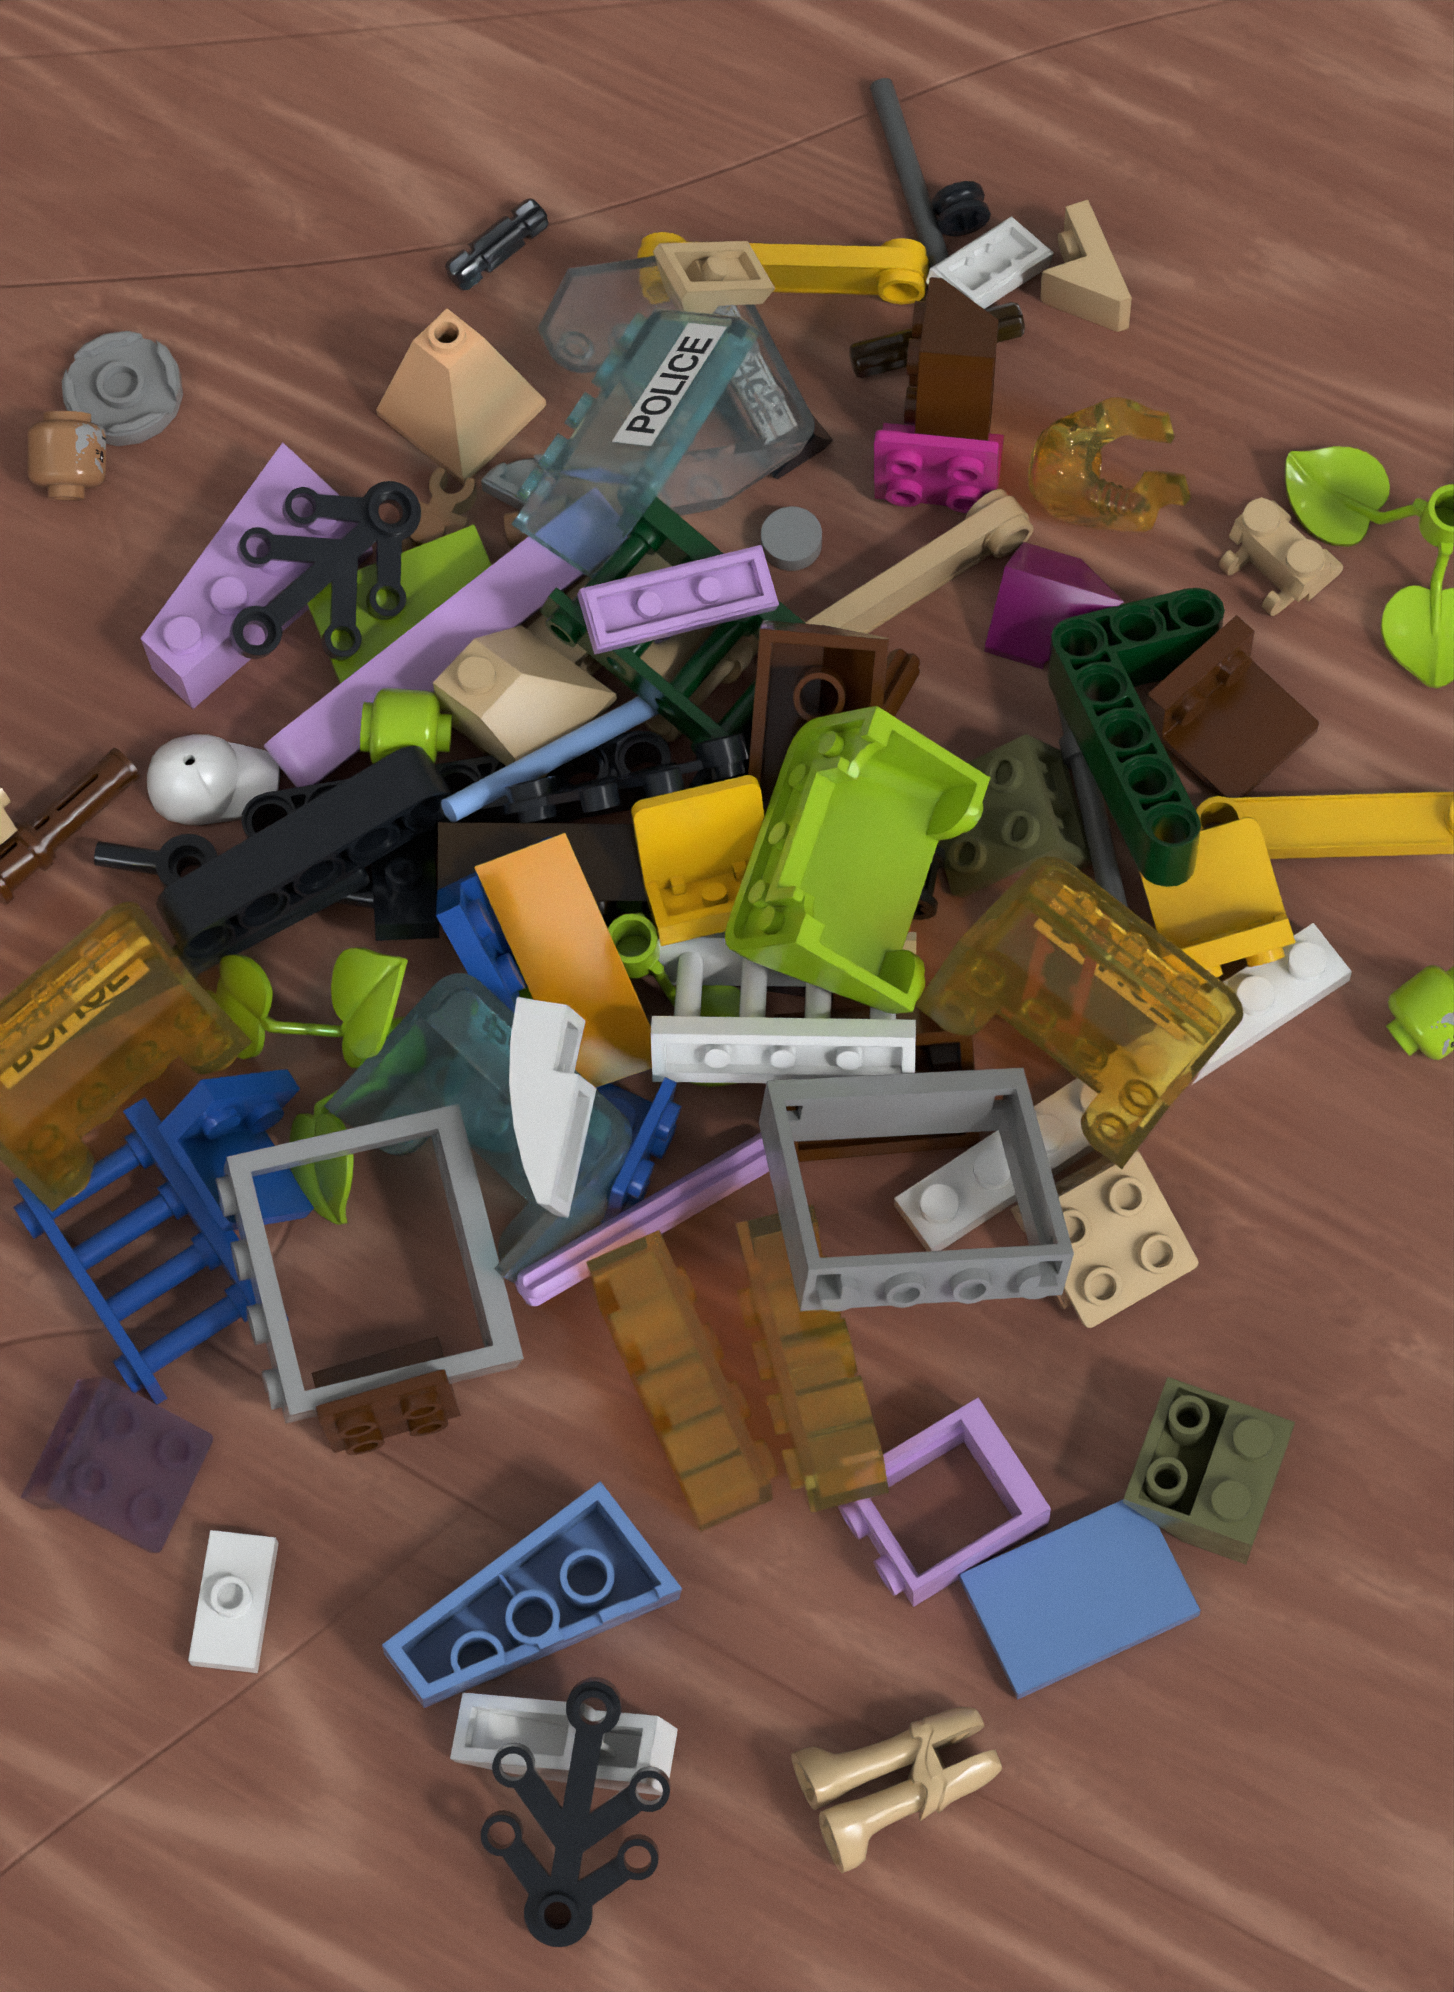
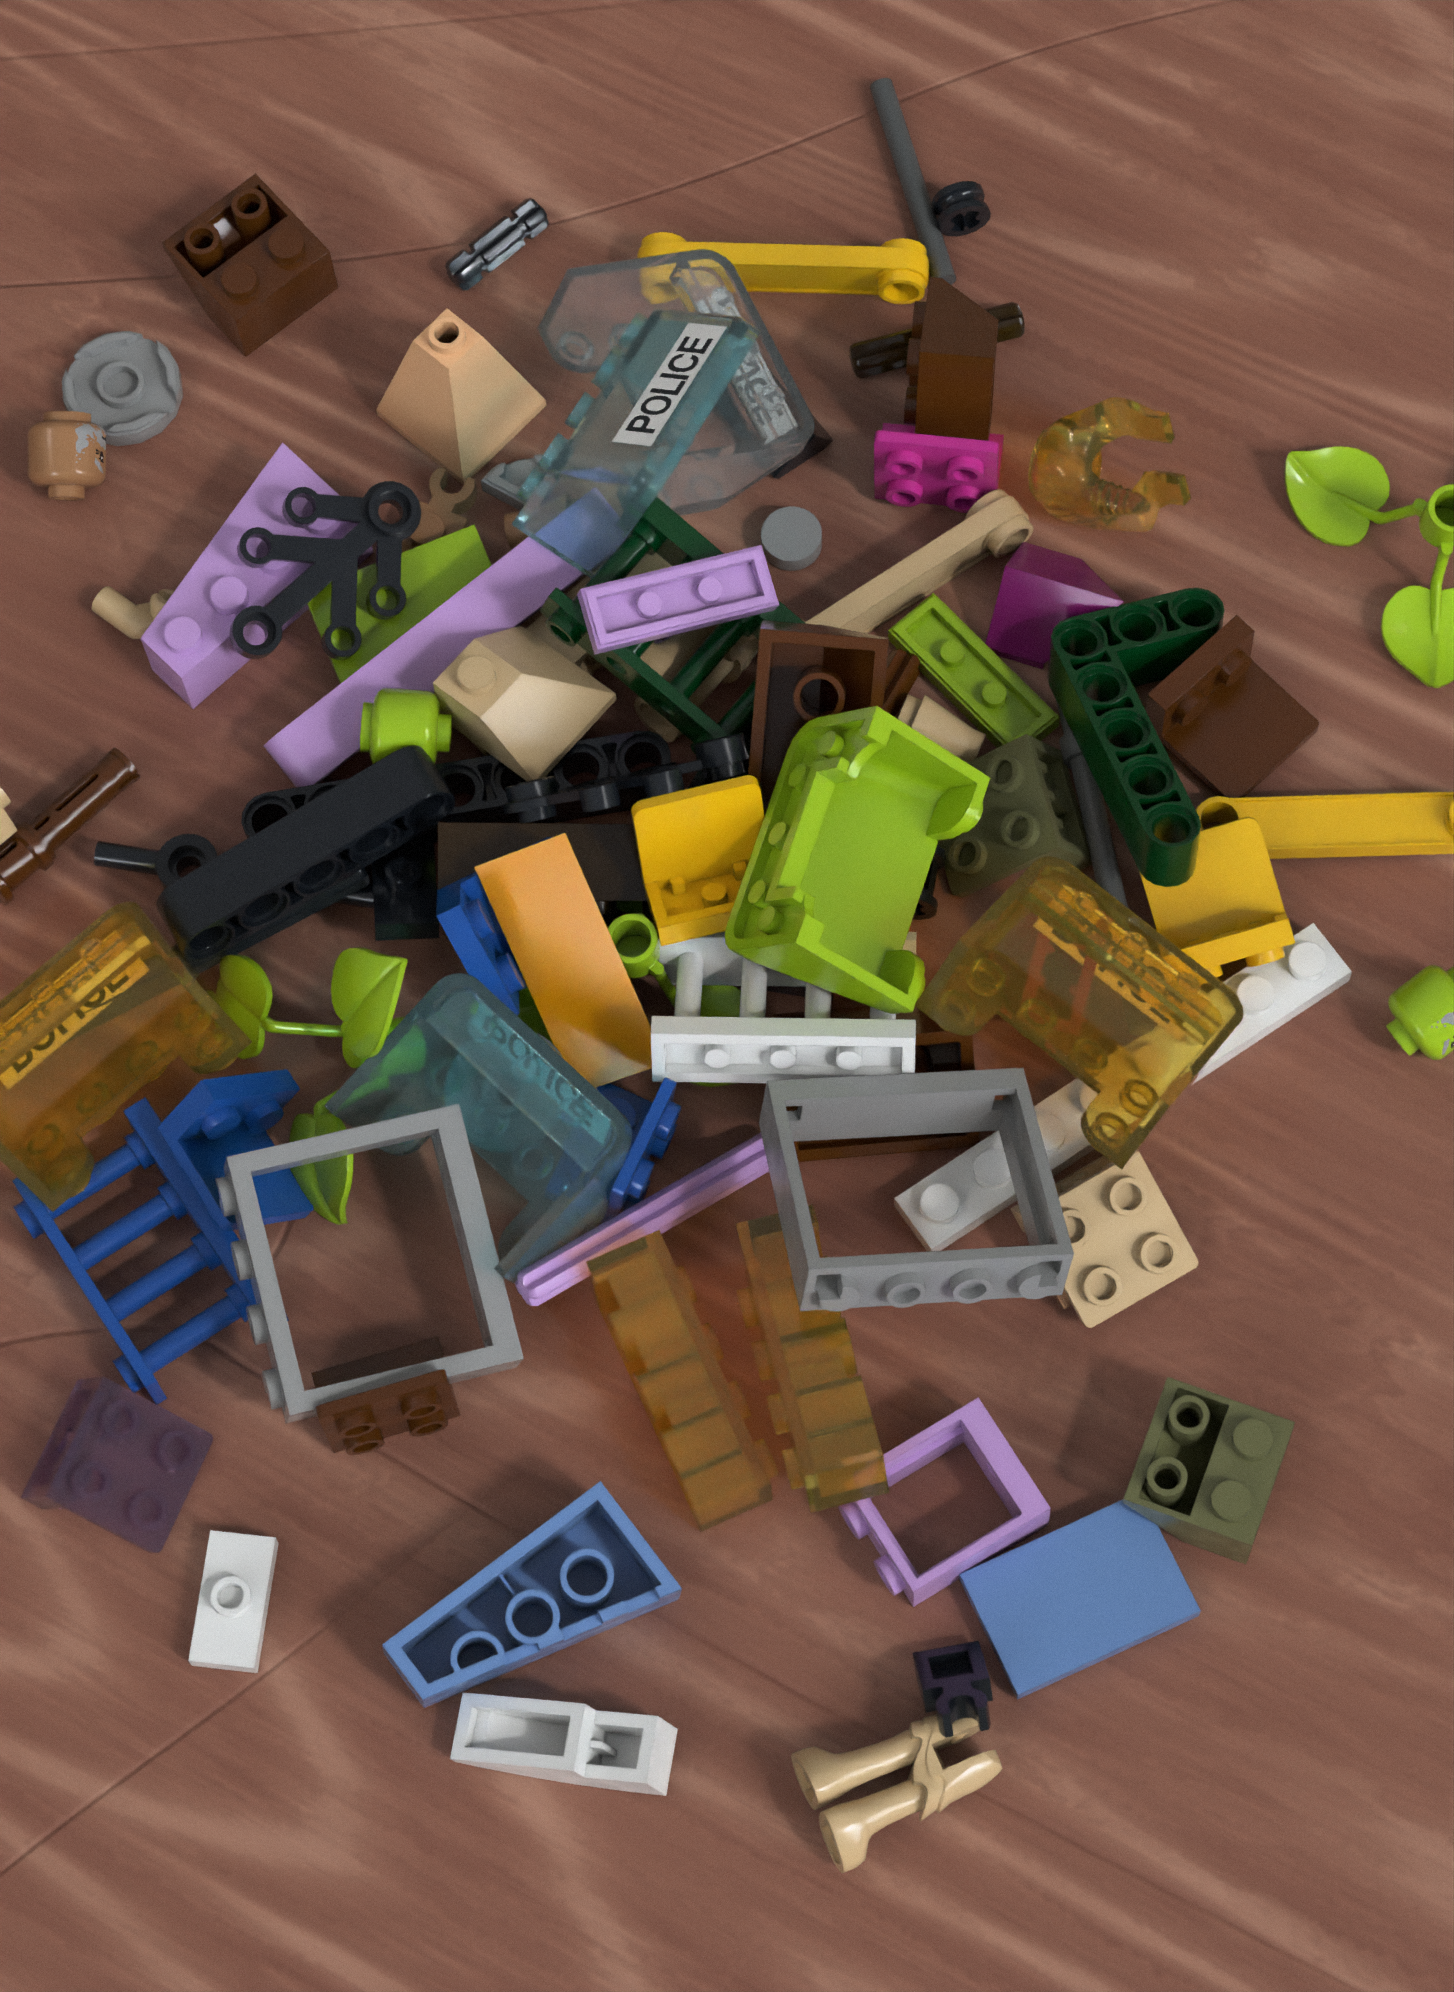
(126, 615): none -> tan arm
(214, 785): white cap -> none
(252, 264): none -> reddish brown slope
(547, 758): light blue bar -> none
(549, 1099): white slope -> none
(573, 1826): black plant -> none
(712, 275): tan slope -> none
(942, 727): none -> tan cone
(954, 1684): none -> black plate
(972, 674): none -> lime tile
(994, 263): white plate -> none
(1089, 279): tan slope -> none
(1280, 553): tan piece -> none

